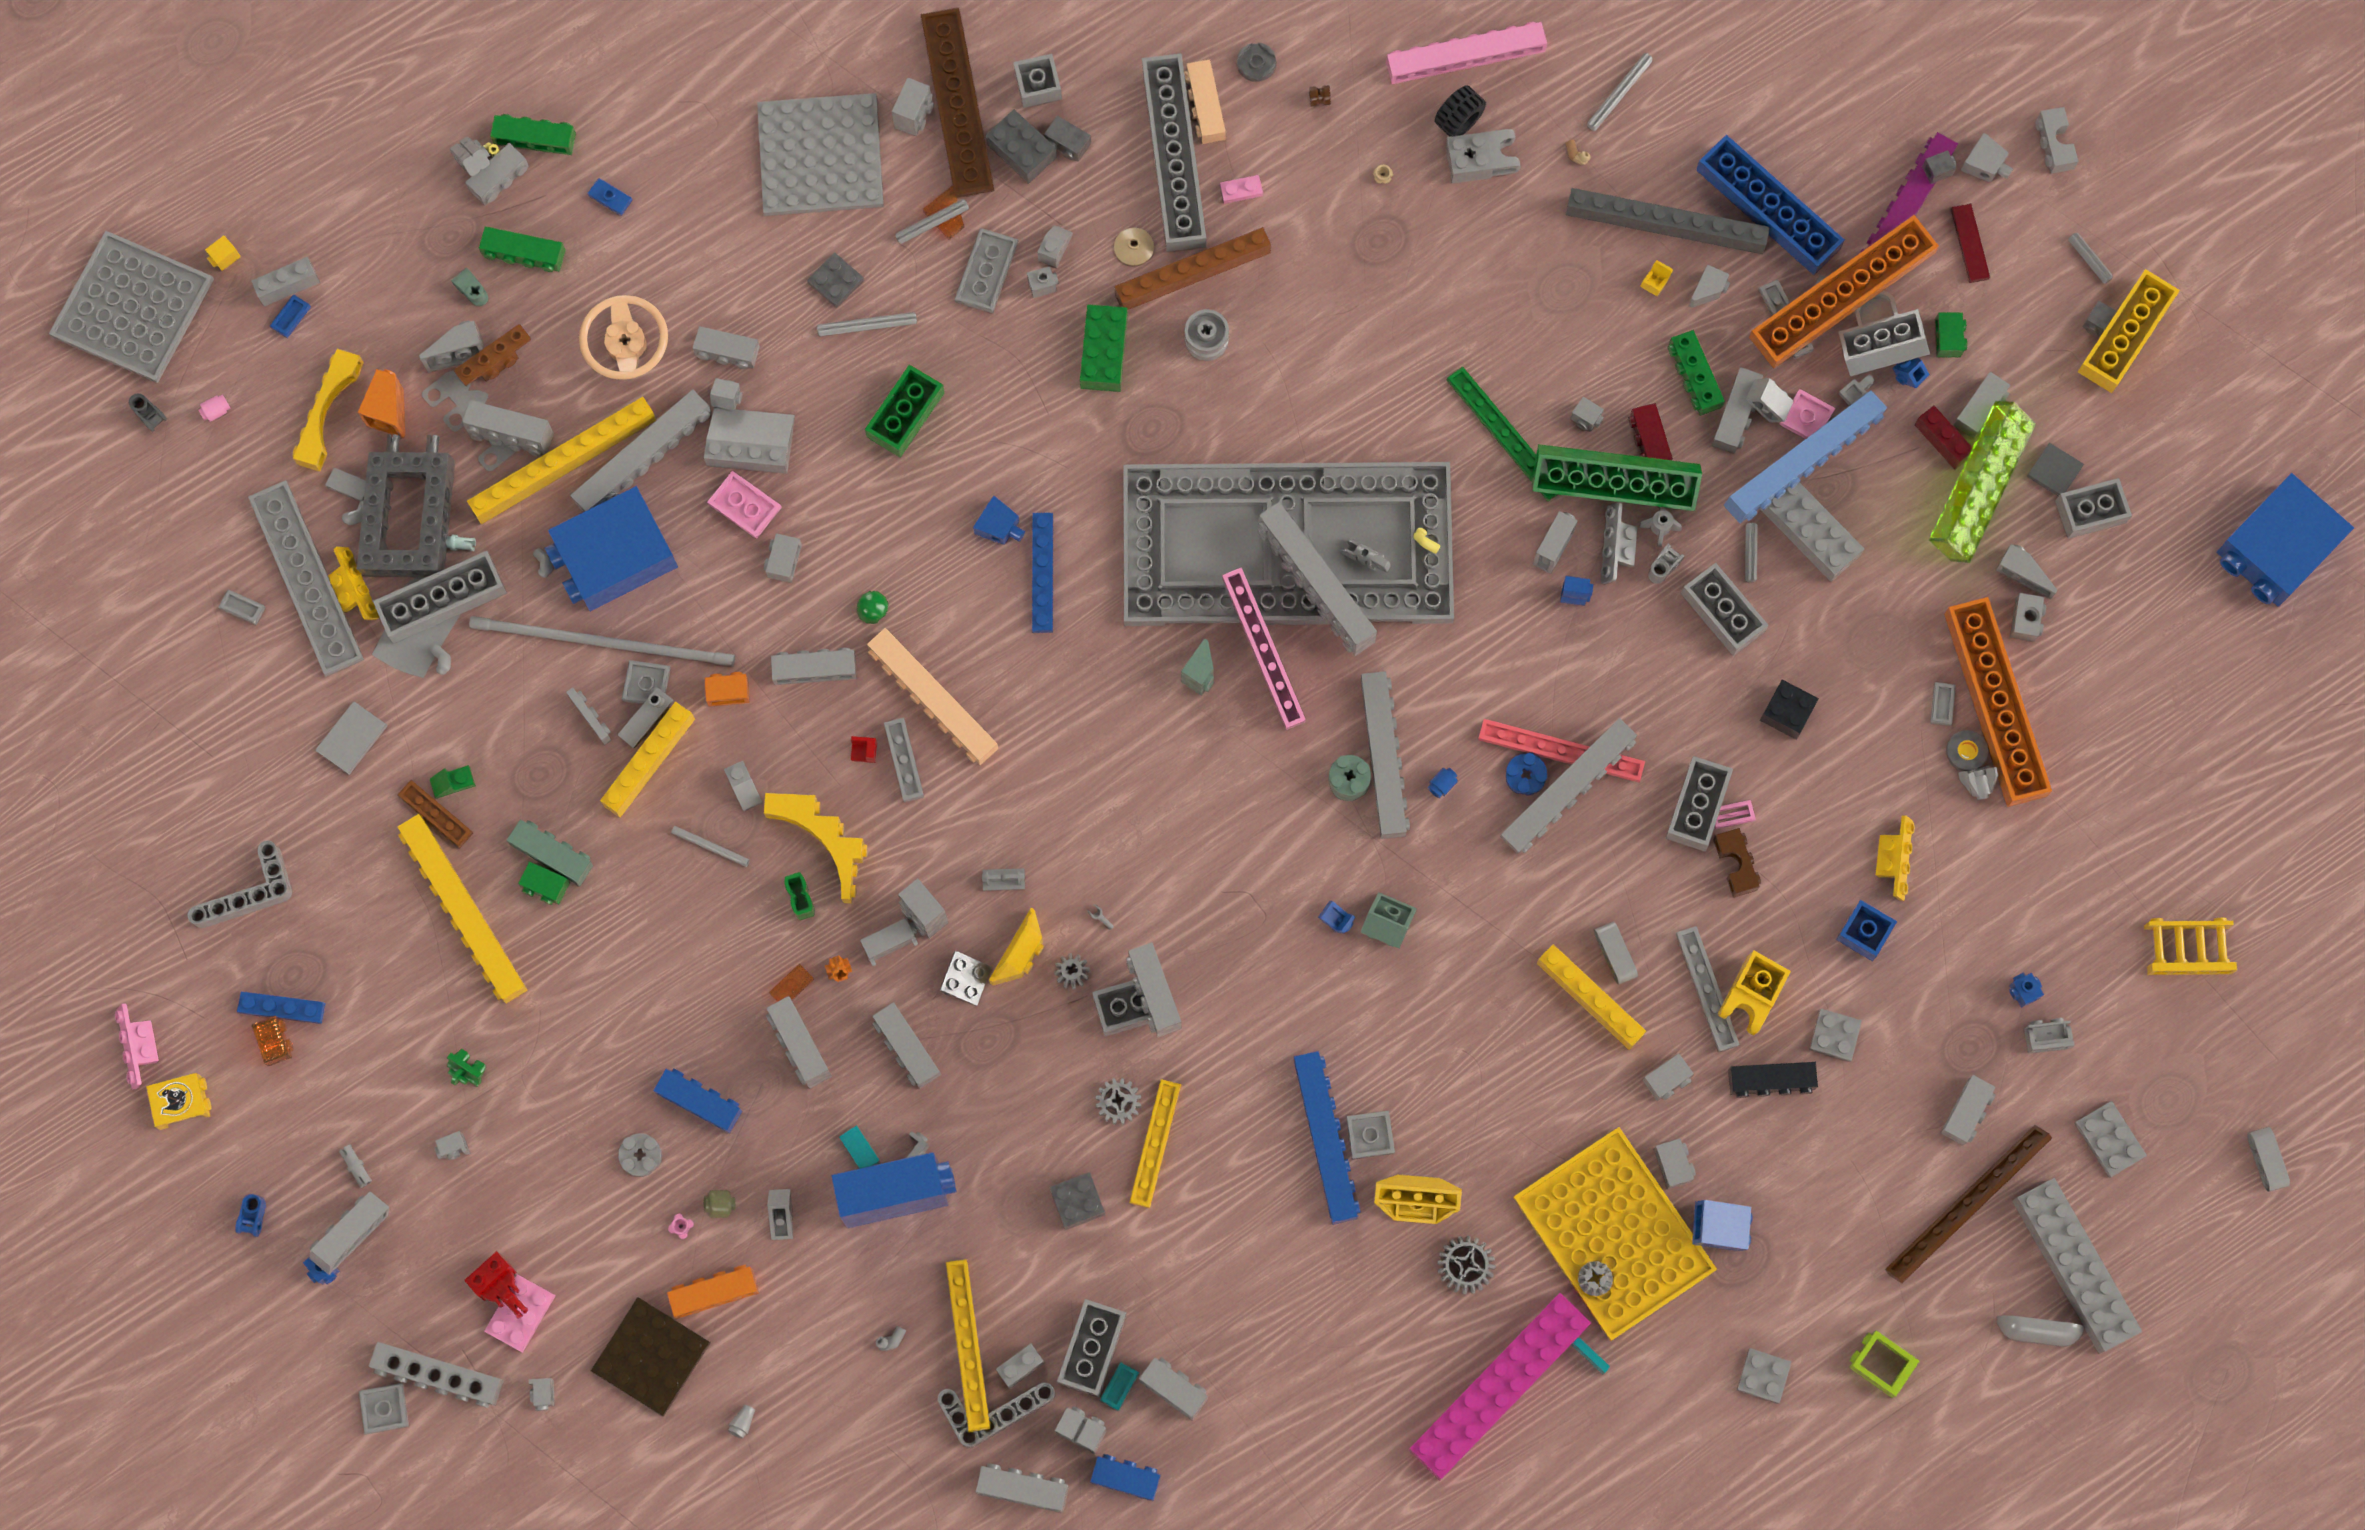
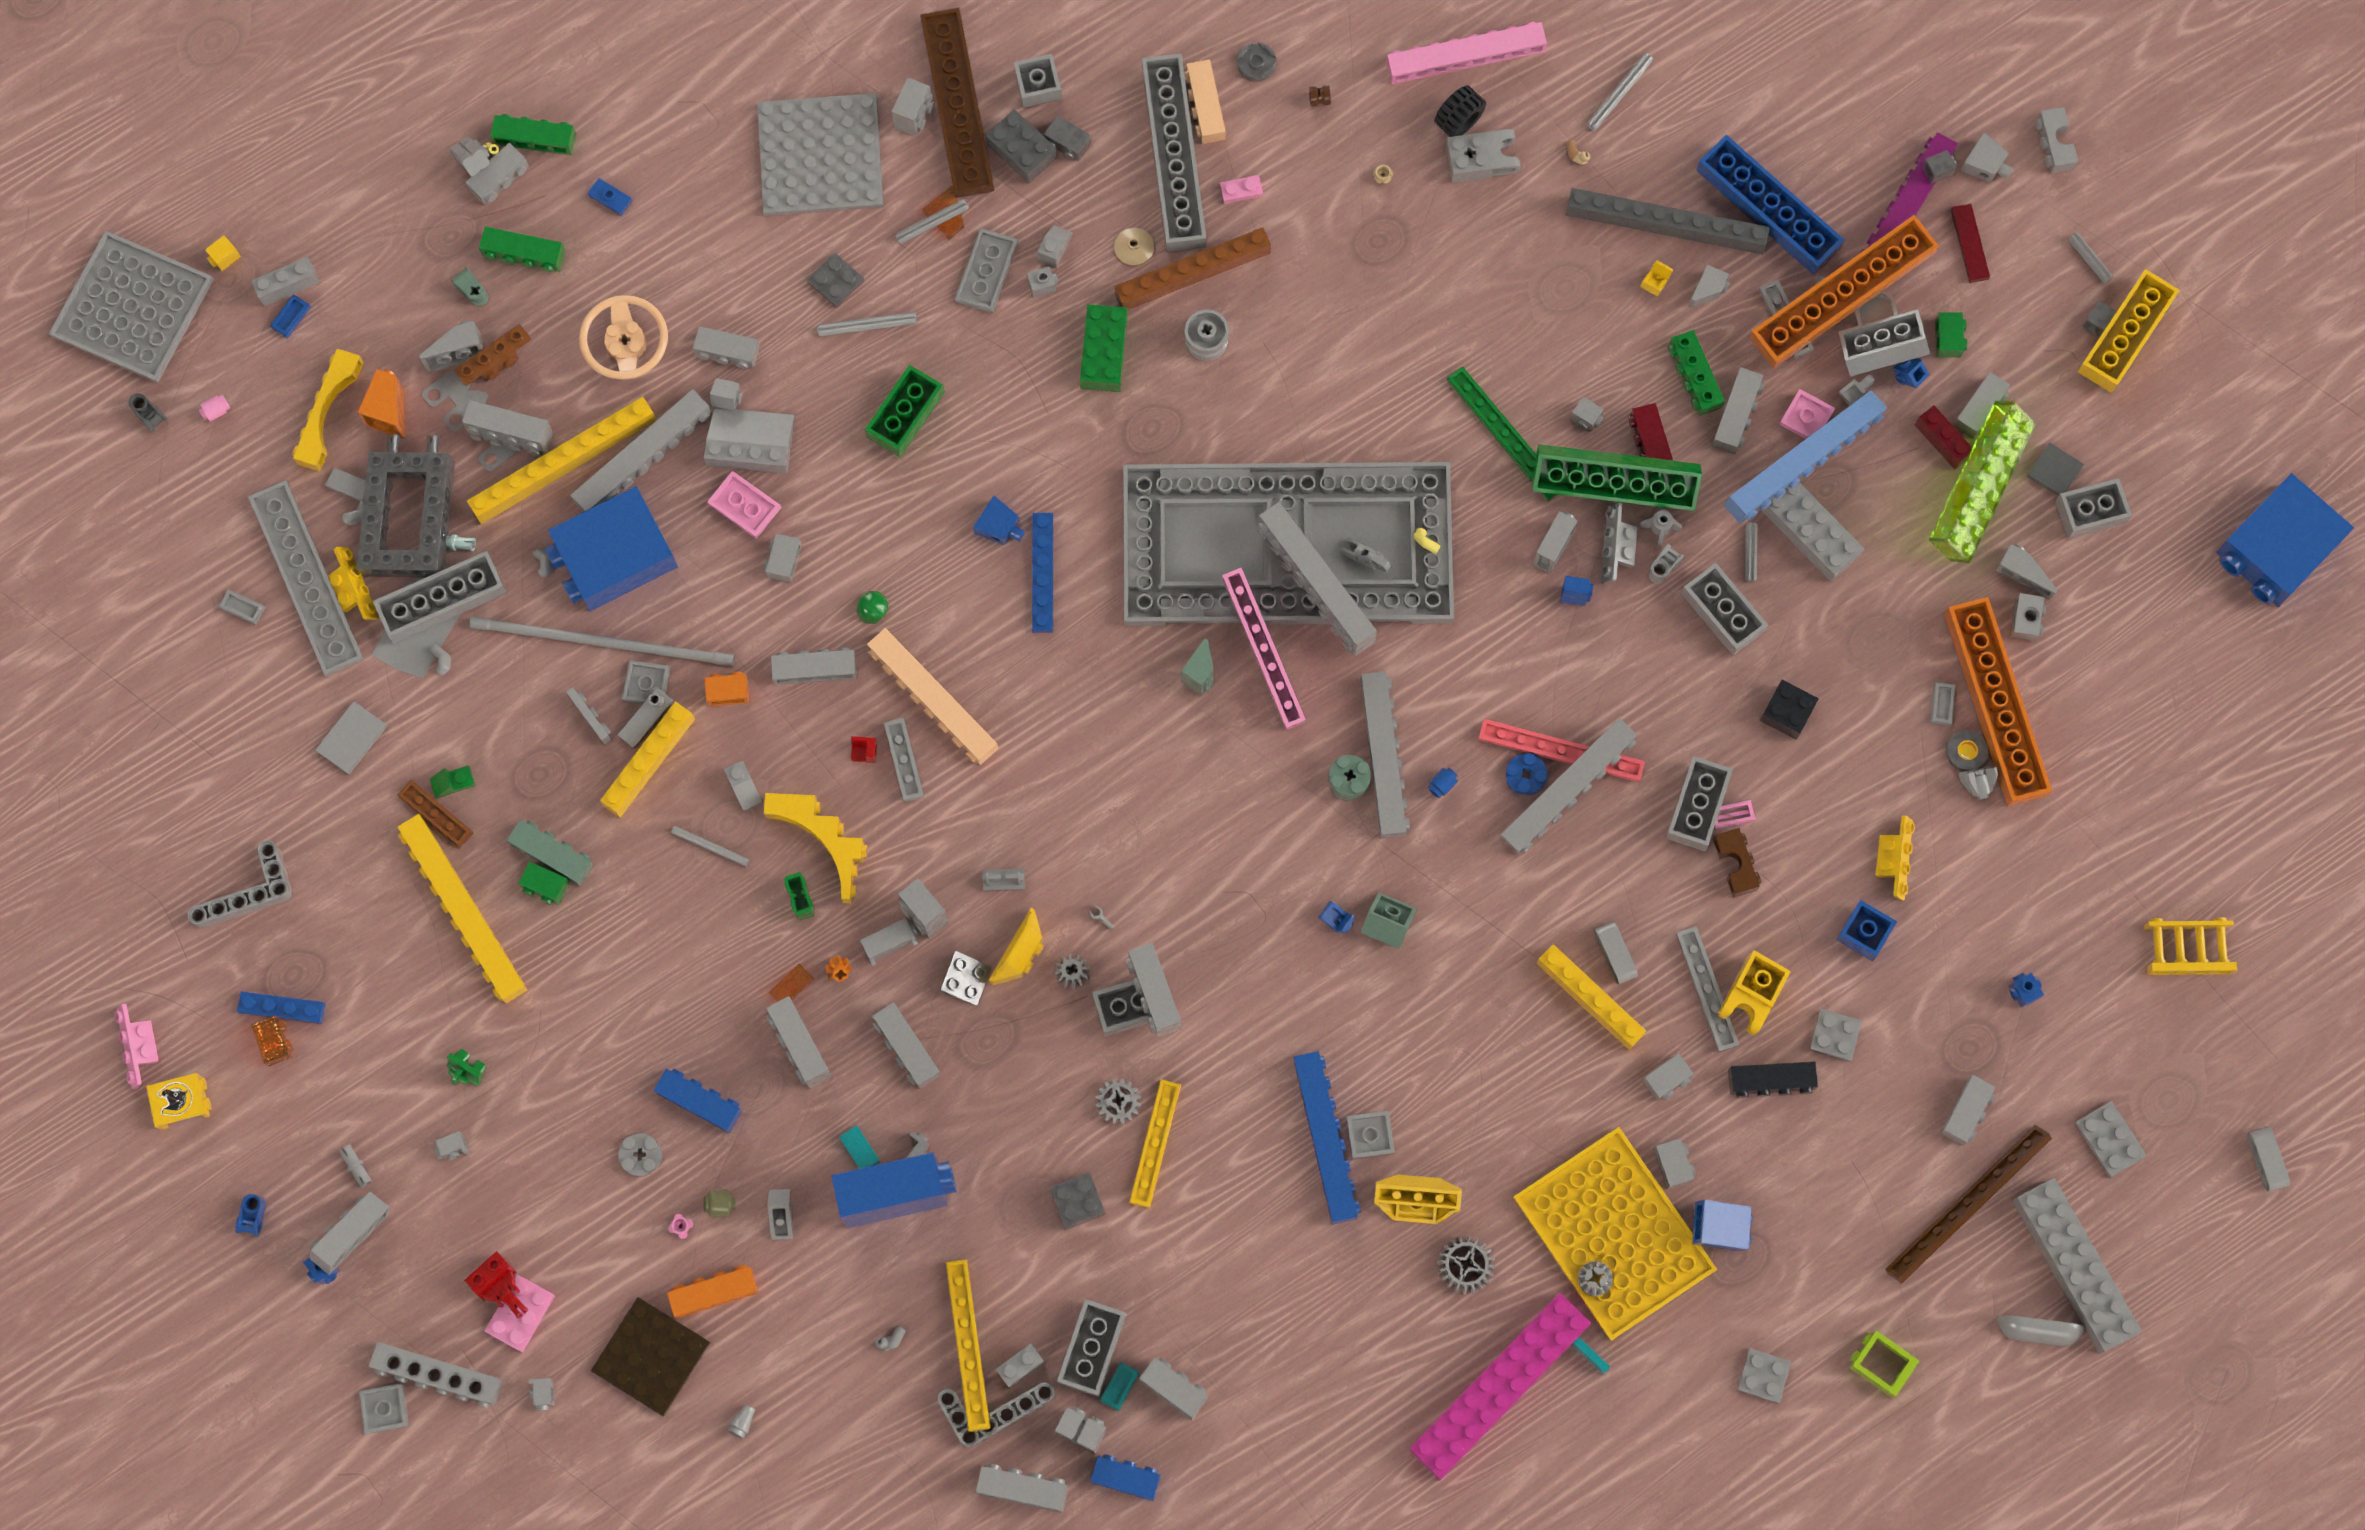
(1769, 400): light grey brick -> none
(2048, 1036): light grey hinge -> none

